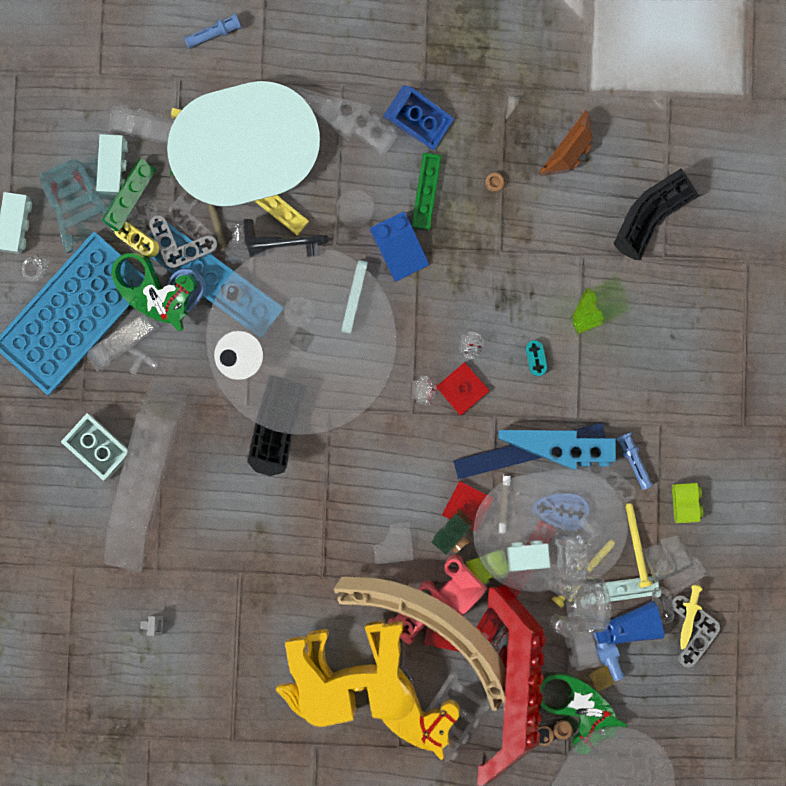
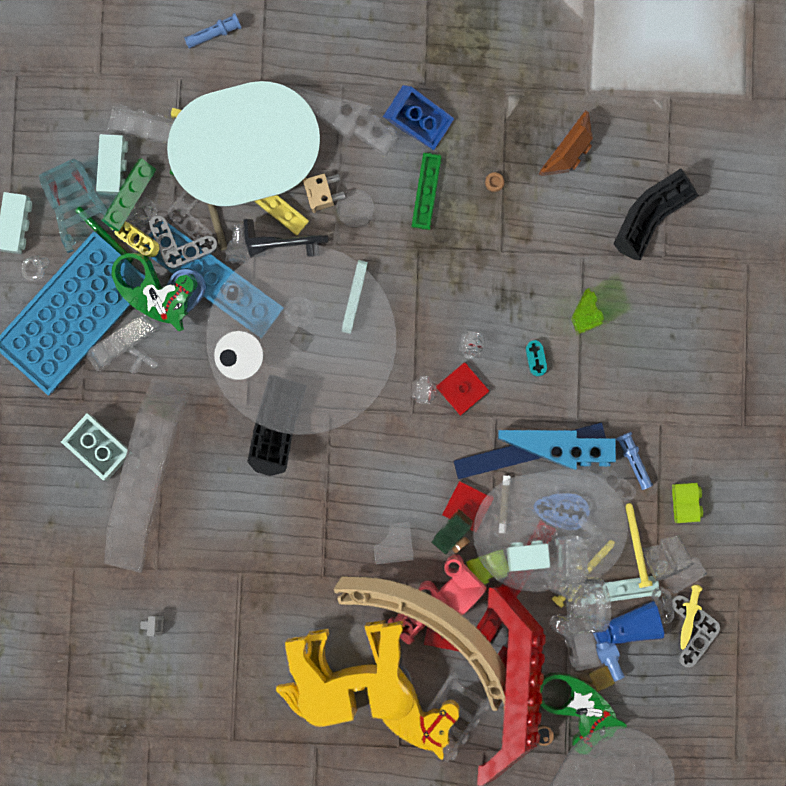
(103, 234): none -> green bar
(319, 192): none -> tan piece
(399, 246): blue slope -> none
(497, 640): clear piece -> none
(562, 729): medium nougat tile -> none

